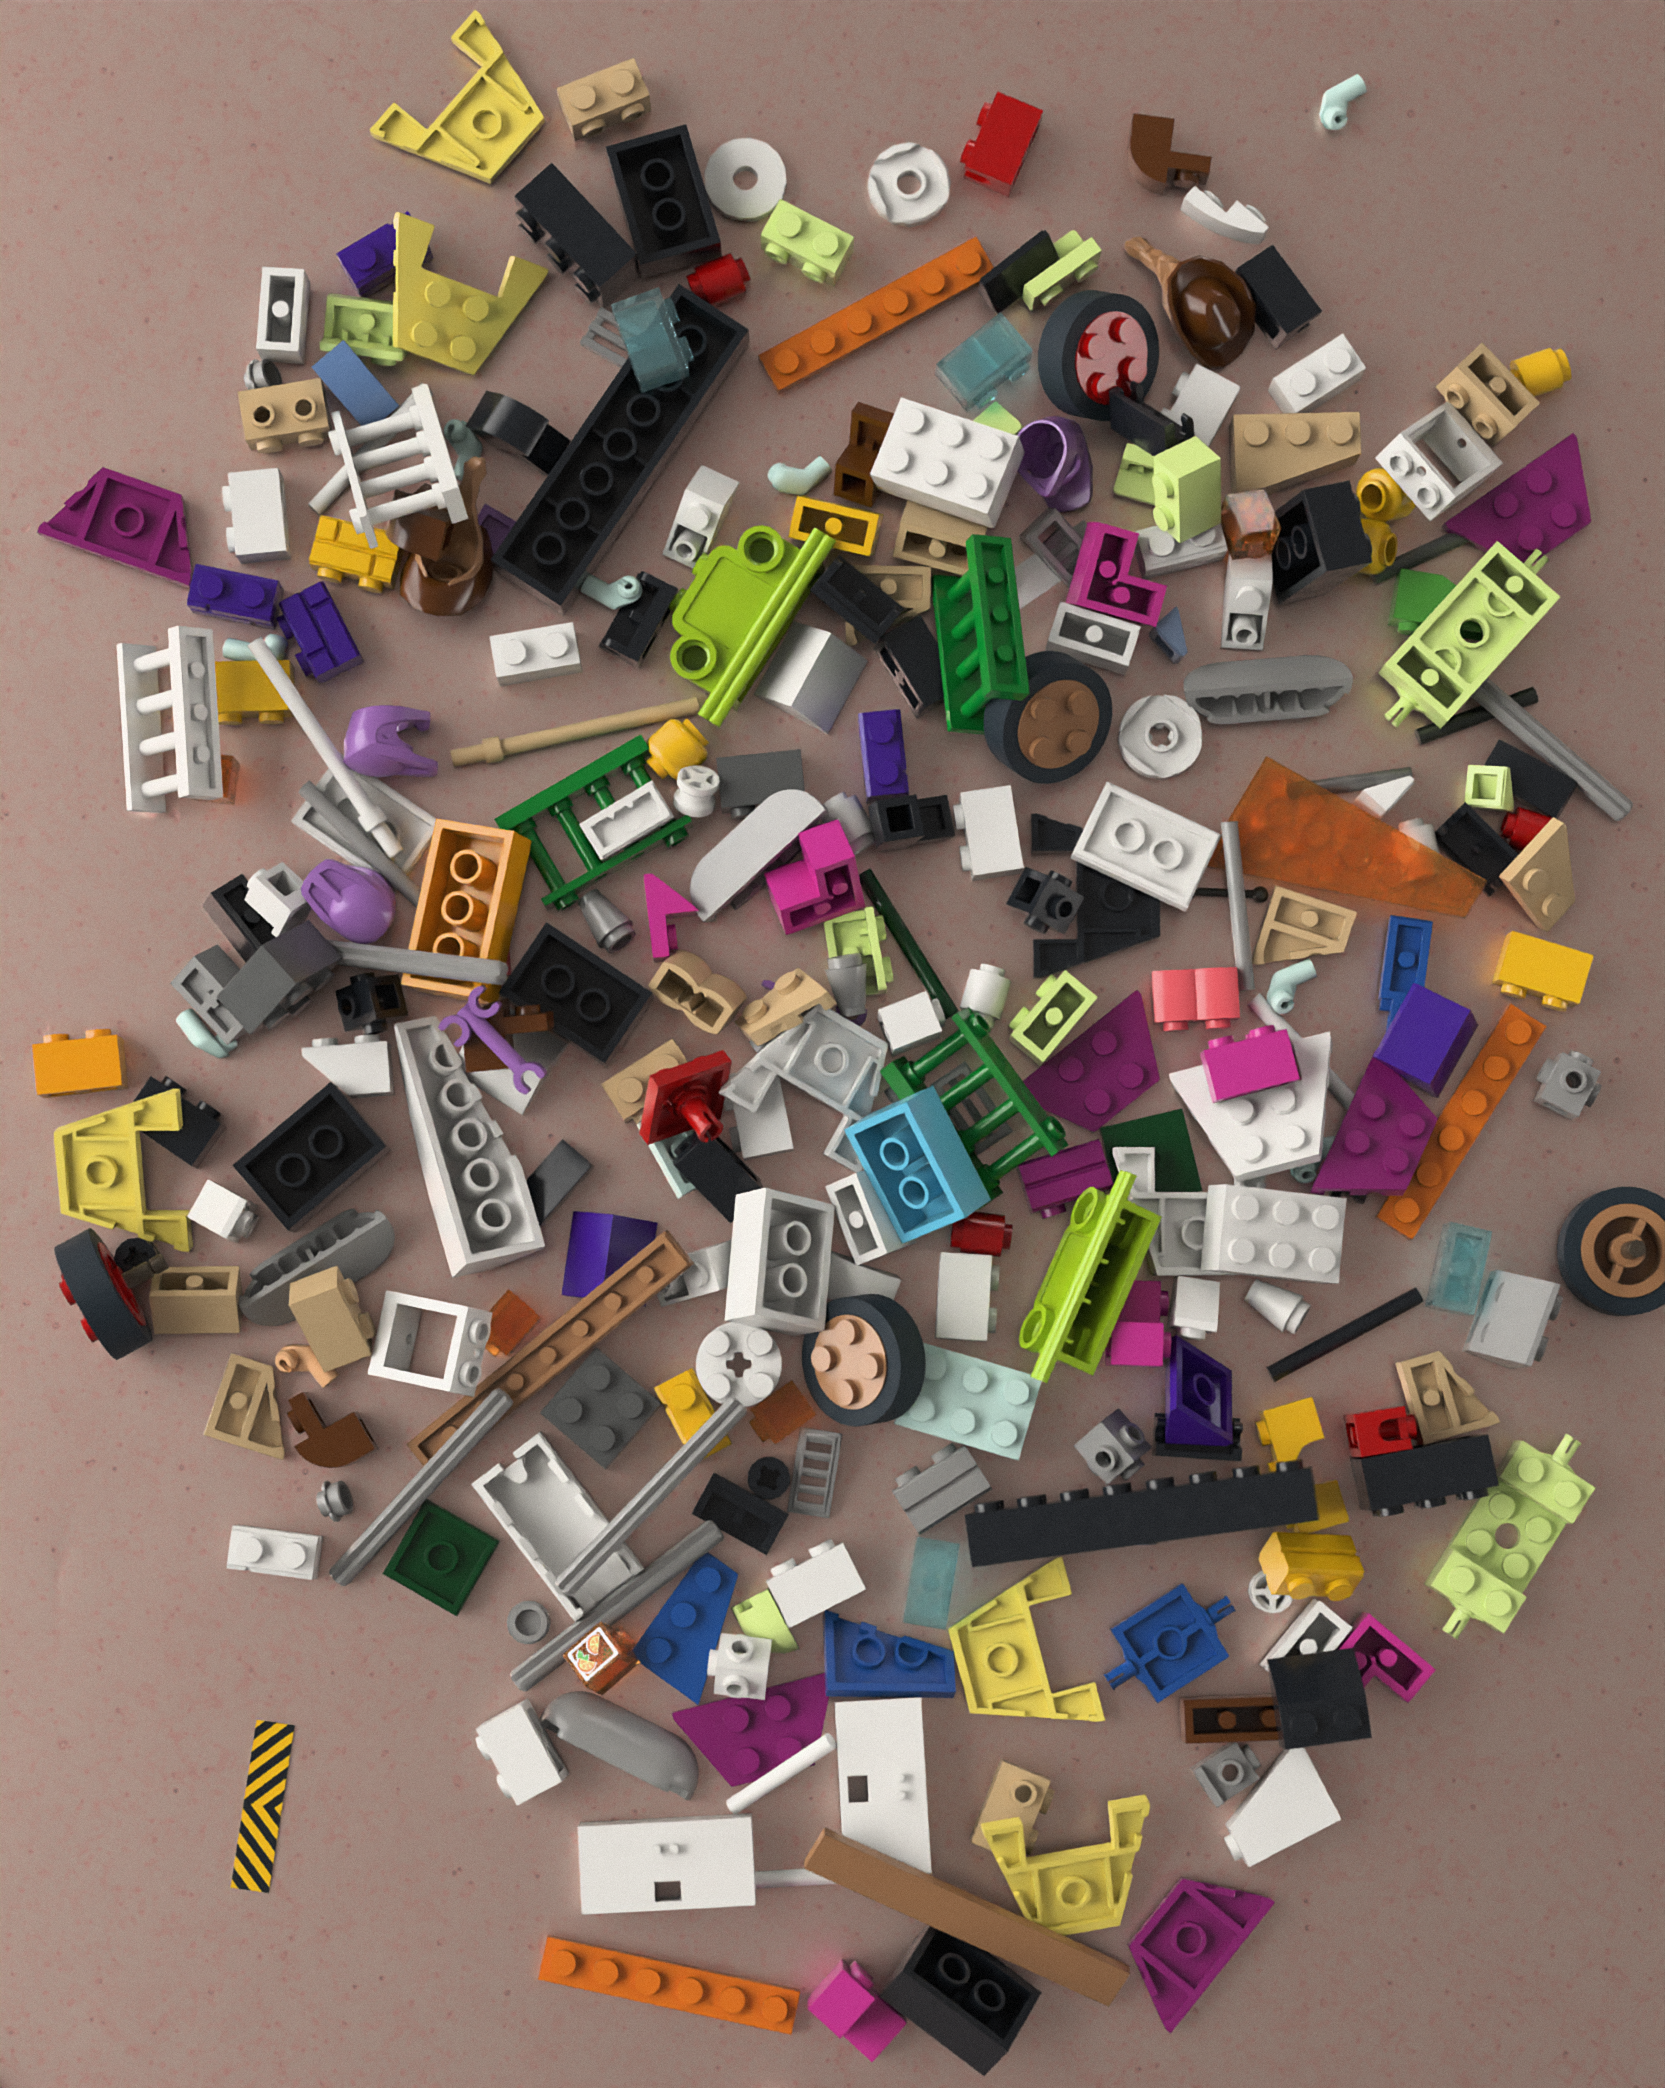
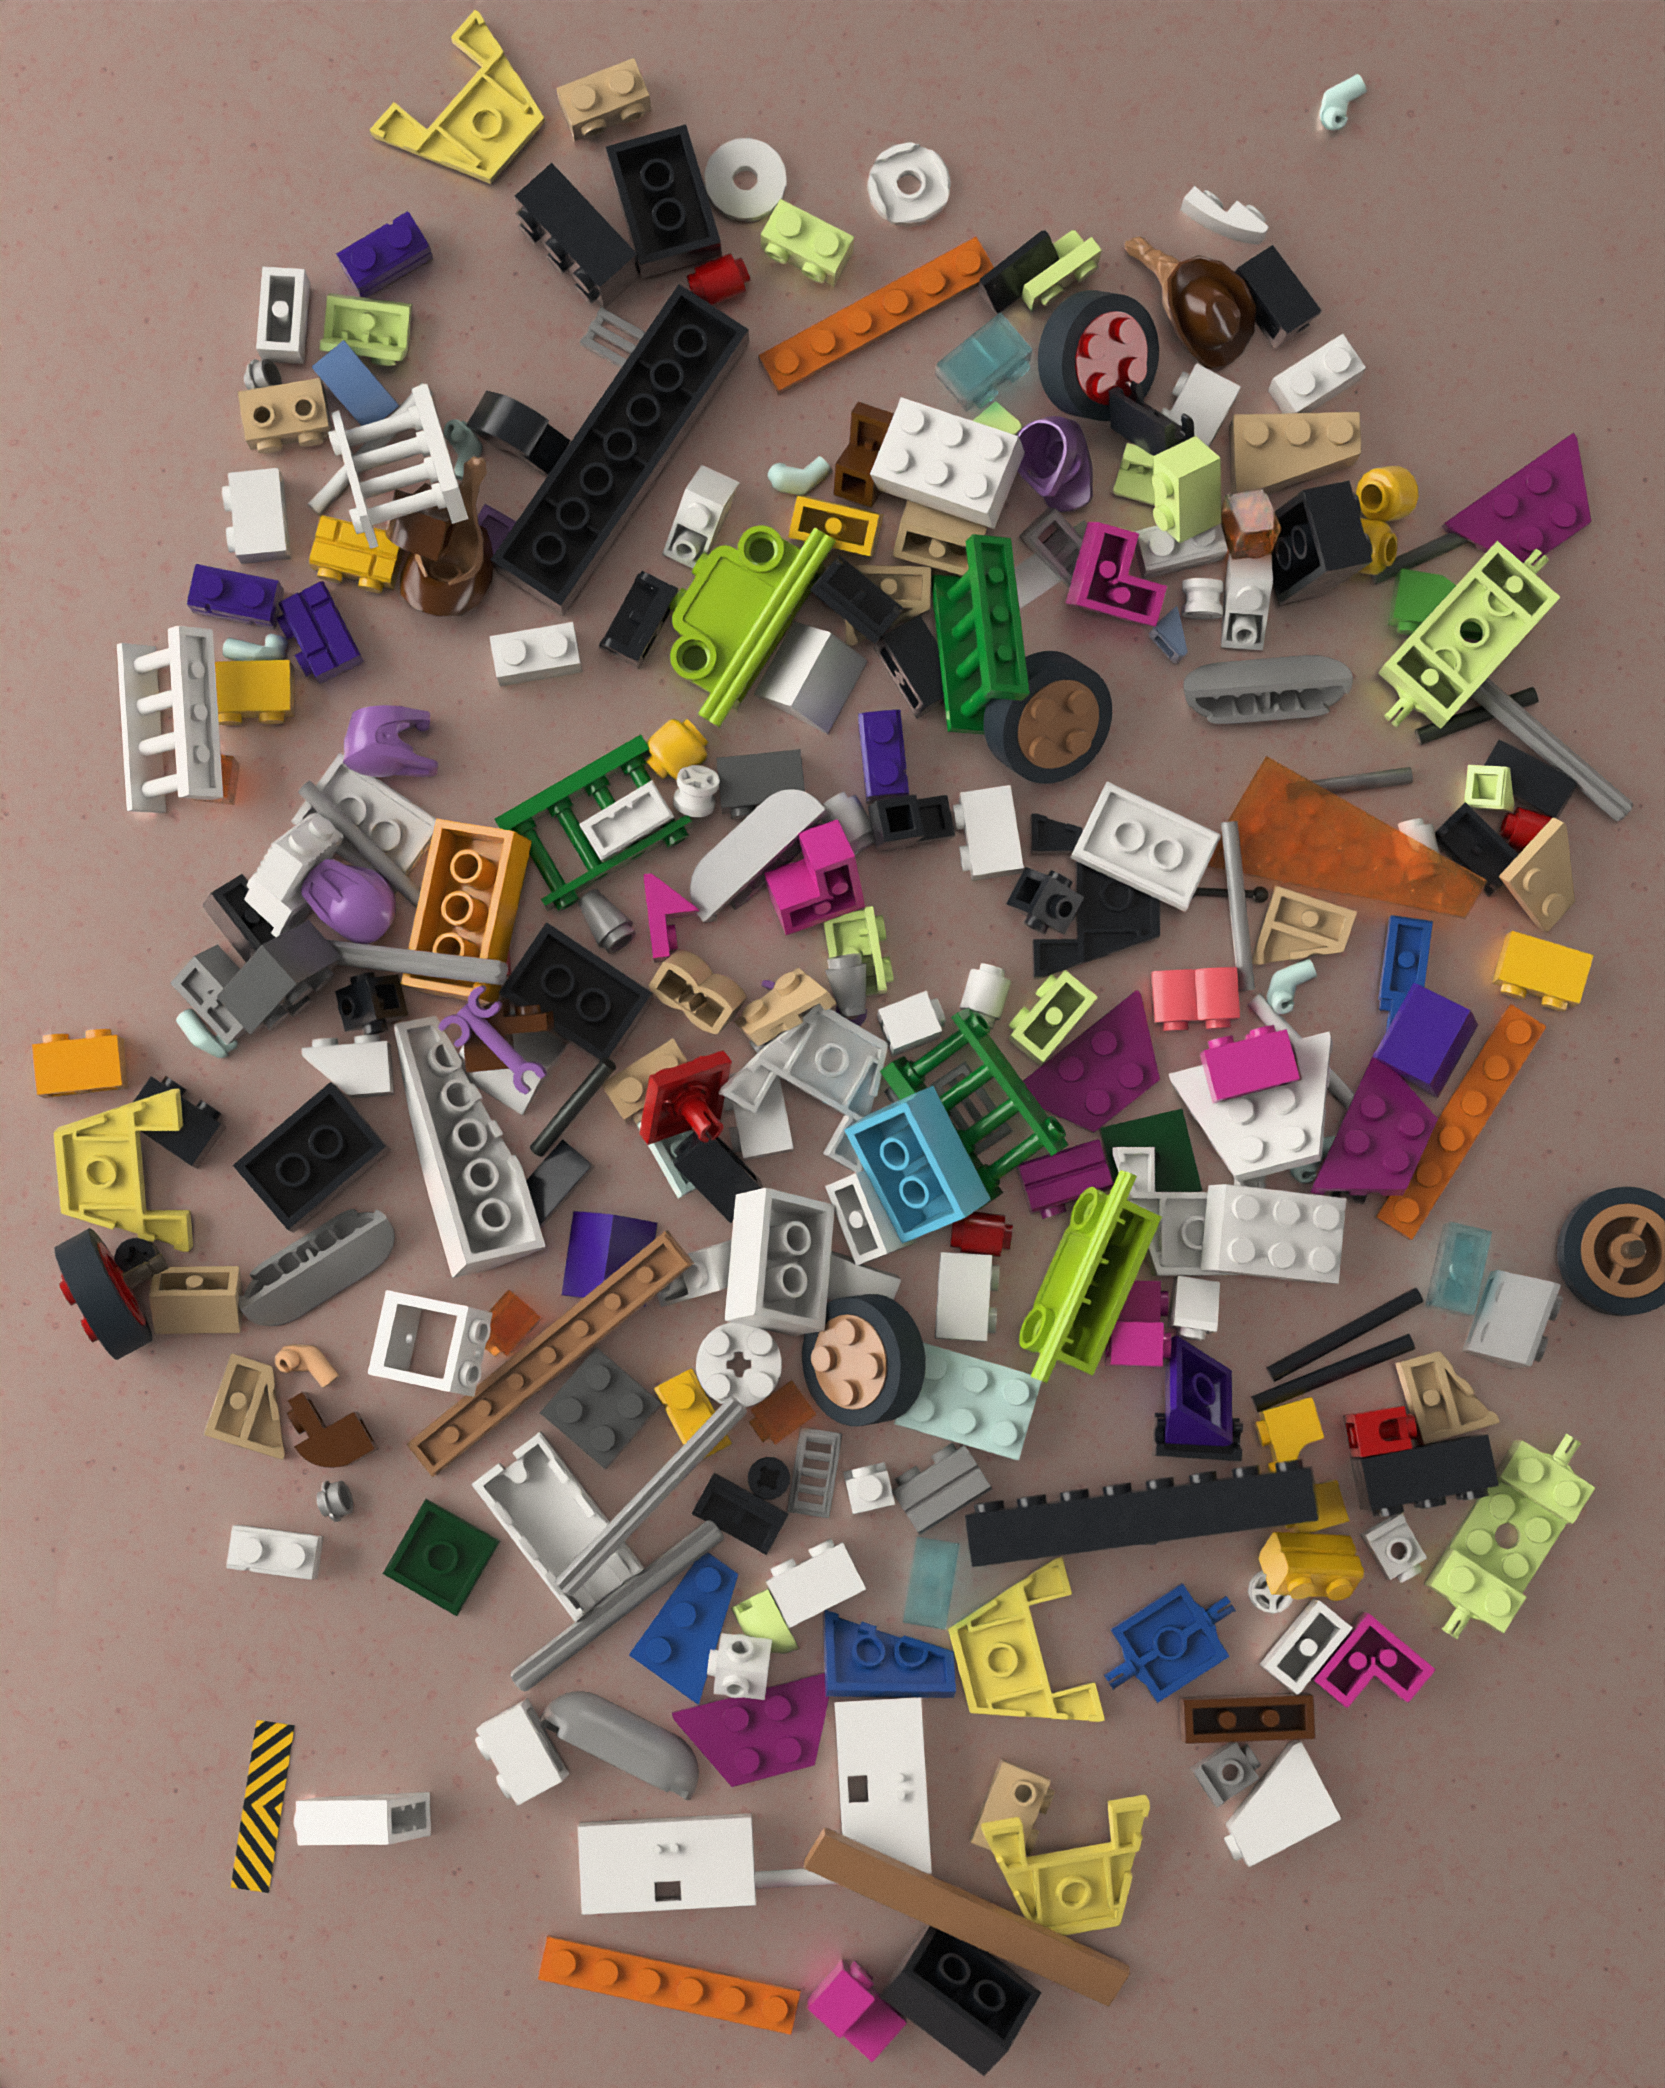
(127, 524): magenta wing -> none
(224, 1212): white slope -> none
(296, 855): none -> white brick
(331, 1318): tan brick -> none
(363, 1819): none -> white slope
(372, 816): white bar -> none
(421, 1487): light grey axle -> none
(445, 317): light yellow wing -> none
(494, 749): tan bar -> none
(528, 1622): light grey tile -> none
(573, 1106): none -> pearl dark grey bar
(602, 1657): clear orange brick -> none
(613, 595): light aqua arm -> none
(651, 340): clear light blue brick -> none
(781, 1773): white bar -> none
(869, 1488): none -> white brick
(907, 942): dark green bar -> none
(1002, 143): red brick -> none
(1093, 638): white brick -> none
(1114, 1448): light grey brick -> none
(1136, 740): white plate -> none
(1154, 162): reddish brown brick -> none
(1192, 1941): magenta wing -> none
(1202, 598): none -> white wheel
(1279, 1306): white cone -> none
(1318, 1699): black slope -> none
(1333, 1372): none -> black bar
(1380, 1540): none -> white brick
(1382, 797): white slope -> none
(1442, 433): white window -> none
(1487, 395): tan brick -> none
(1542, 371): yellow brick -> none
(1555, 1092): light grey brick -> none

